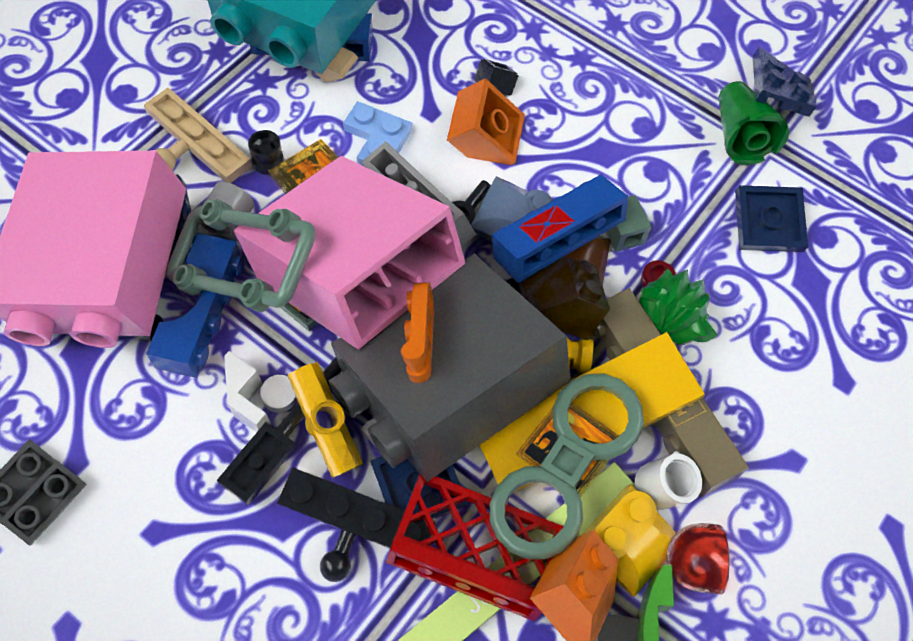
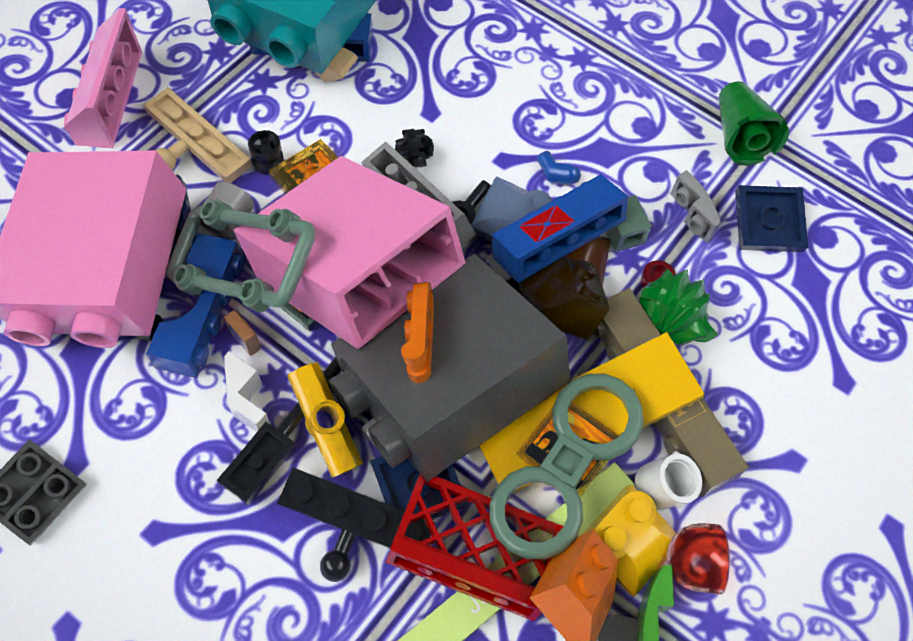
(104, 83): none -> bright pink slope
(242, 332): none -> medium nougat tile
(278, 394): white tile -> none
(376, 128): light blue plate -> none
(415, 147): none -> black gear
(486, 124): orange slope -> none
(498, 75): black slope -> none
(558, 172): none -> blue arm
(580, 355): yellow wheel -> none
(702, 214): none -> light grey slope
(782, 83): dark blue wing -> none

